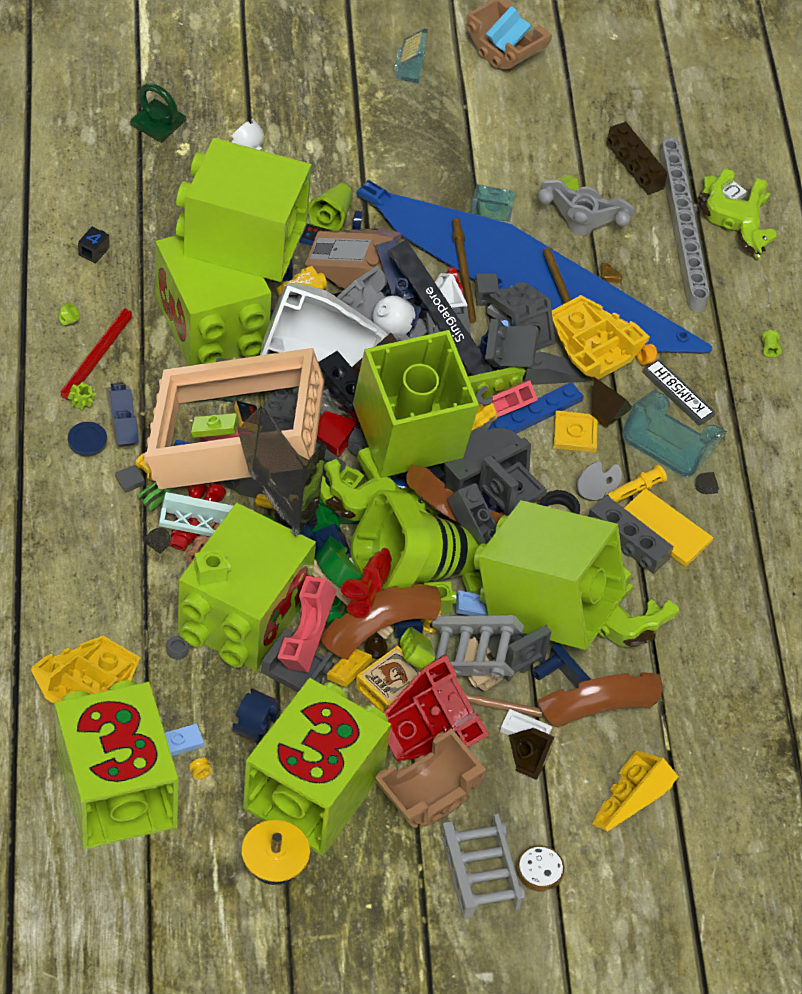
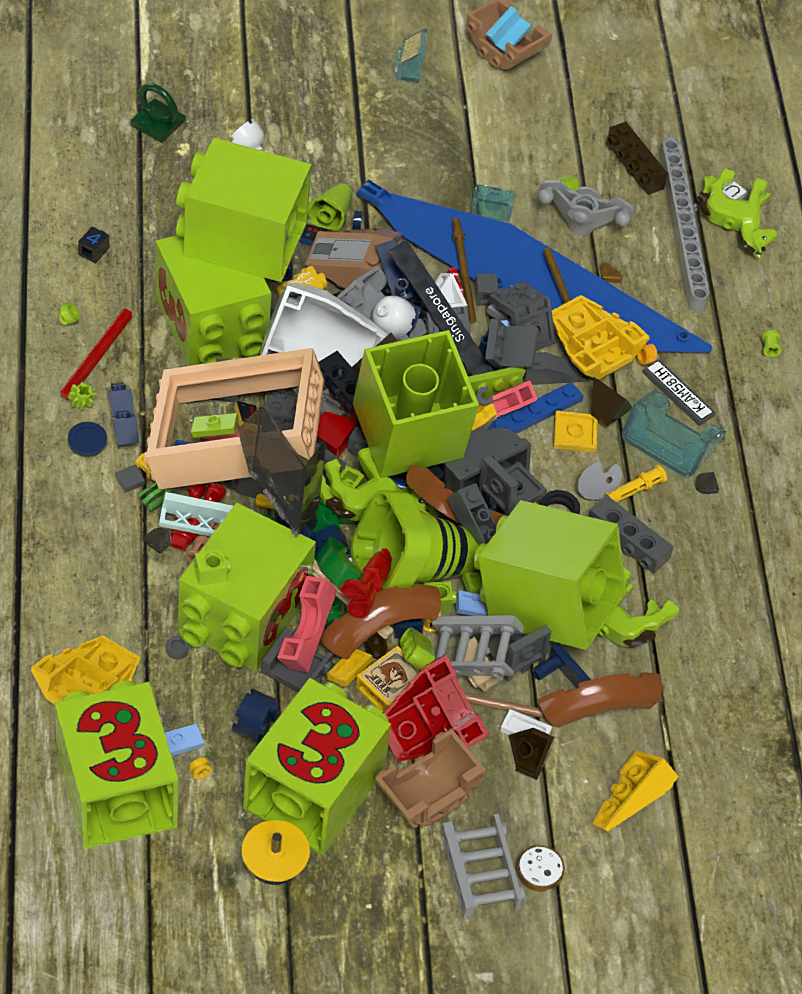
(671, 525): yellow tile -> none

